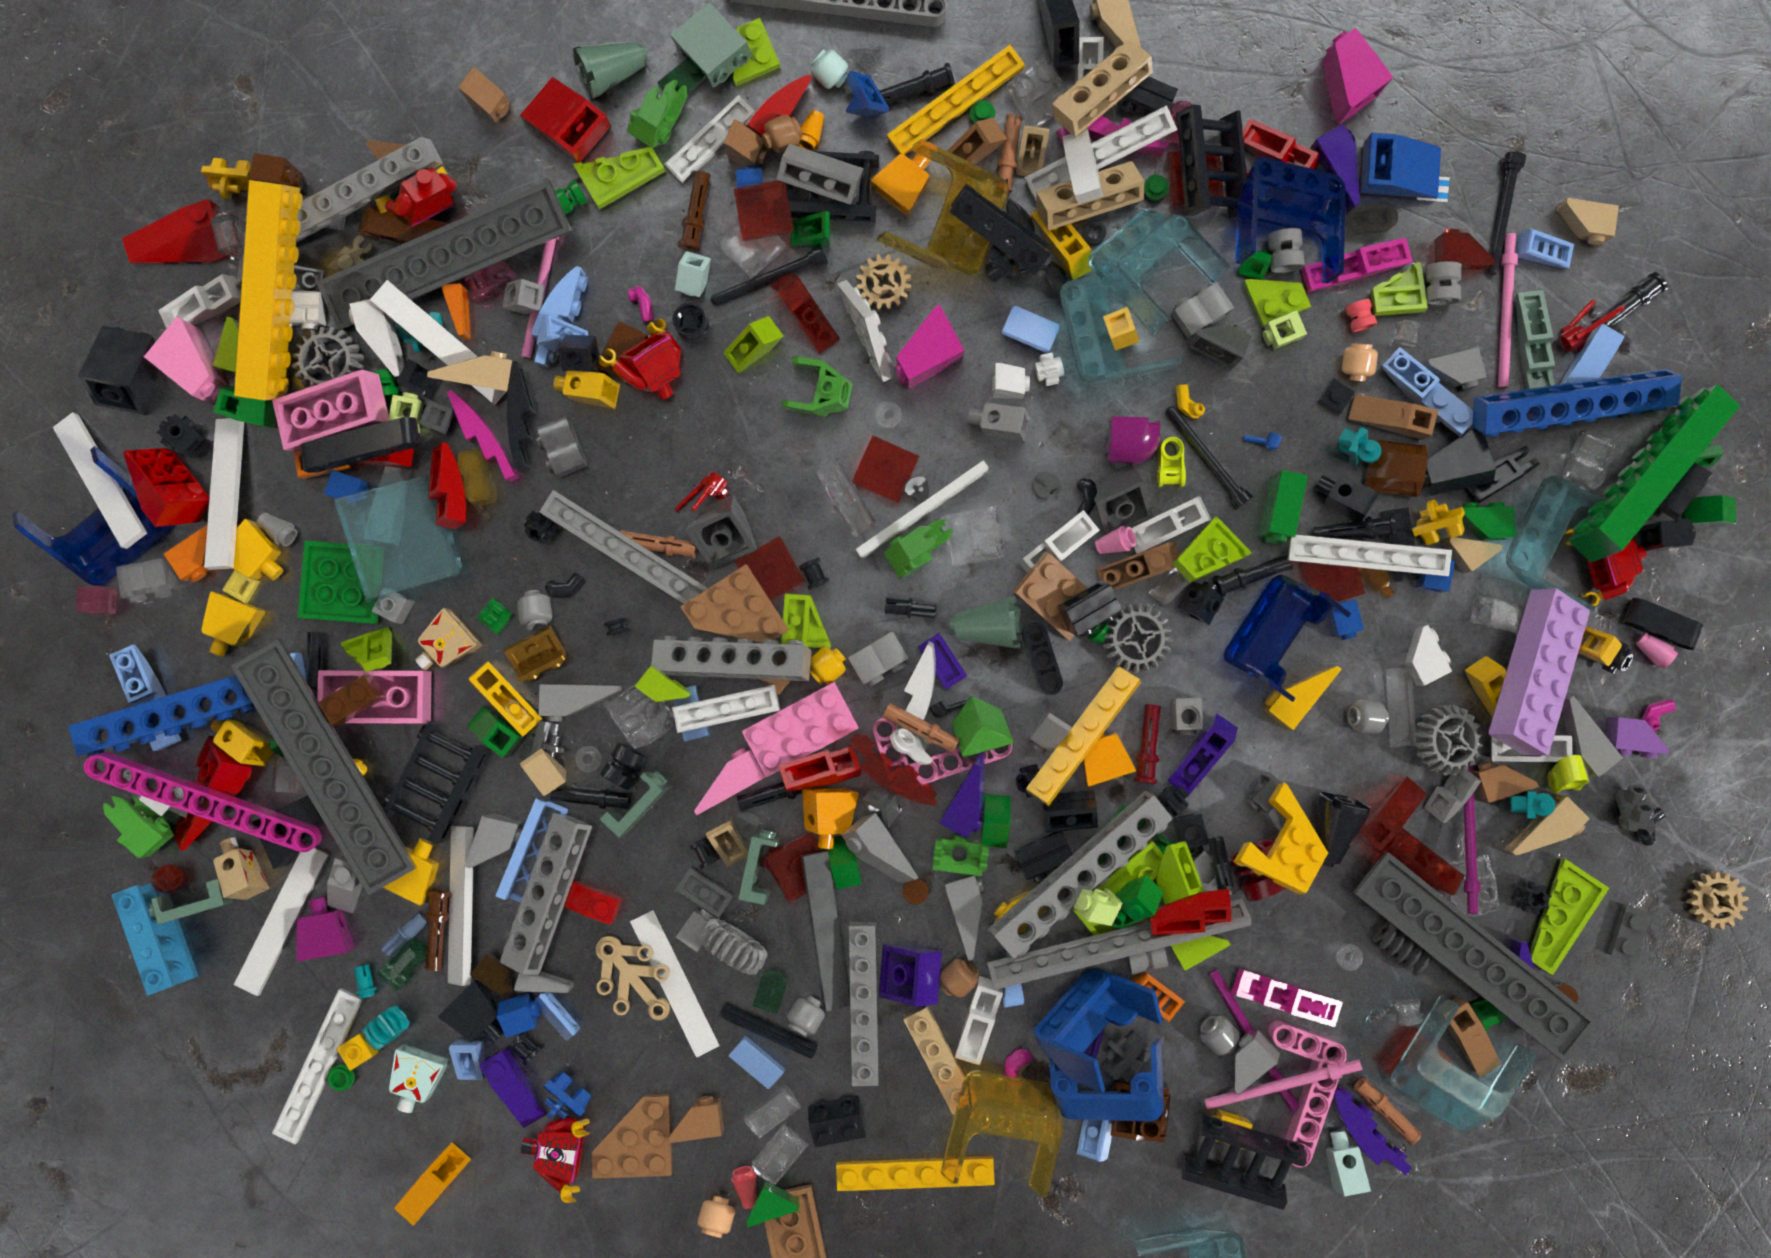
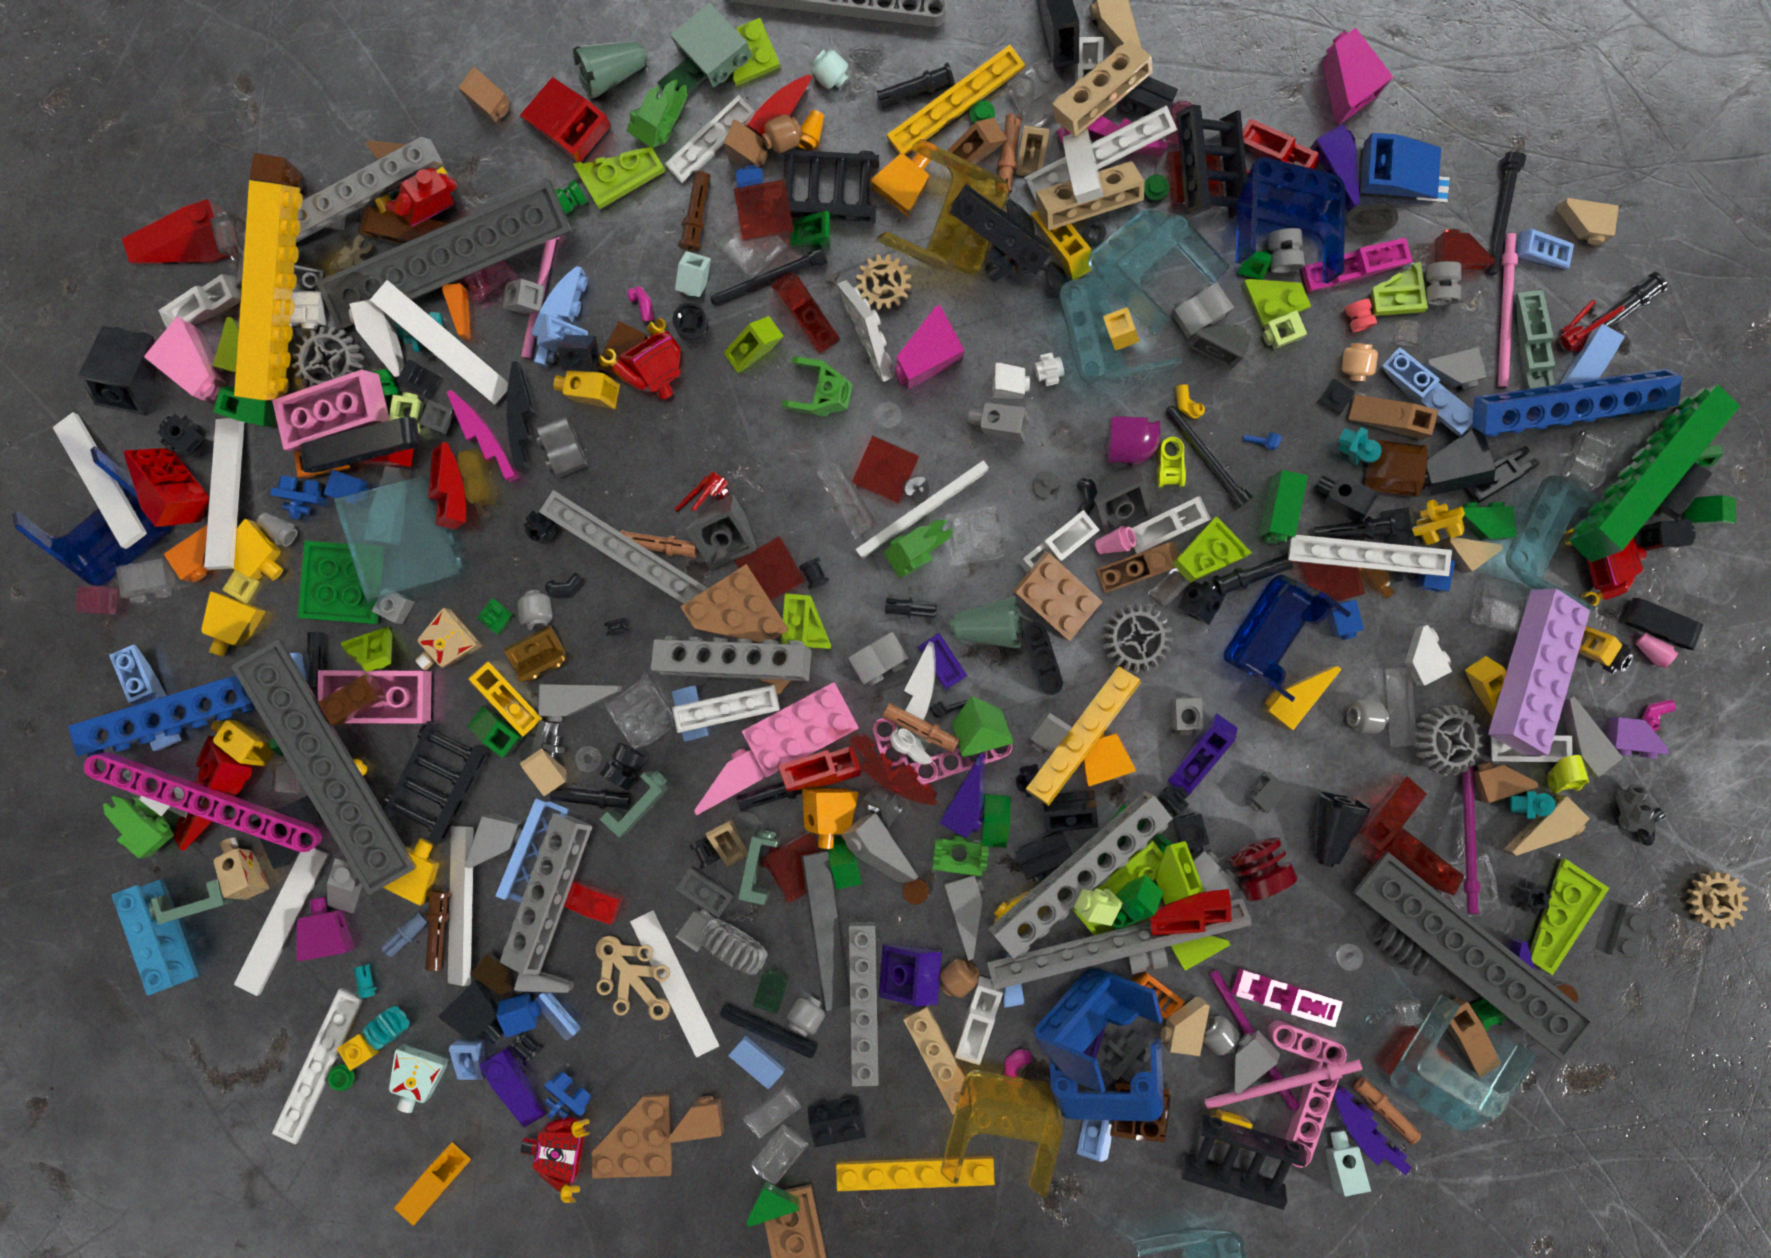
(168, 873): clear red wheel -> none
(227, 179): yellow hips -> none
(287, 490): none -> blue hips
(400, 968): clear green piece -> none
(479, 371): tan slope -> none
(660, 687): lime slope -> none
(716, 1217): light nougat head -> none
(745, 1184): coral cone -> none
(819, 174): light grey brick -> none
(827, 665): yellow head -> none
(867, 97): blue slope -> none
(1030, 329): light blue slope -> none
(1090, 608): black brick -> none
(1099, 632): green plate -> none
(1151, 712): dark red pin -> none
(1186, 1028): none -> tan slope
(1220, 862): black axle -> none
(1296, 851): yellow wing -> none
(1452, 796): light grey slope -> none

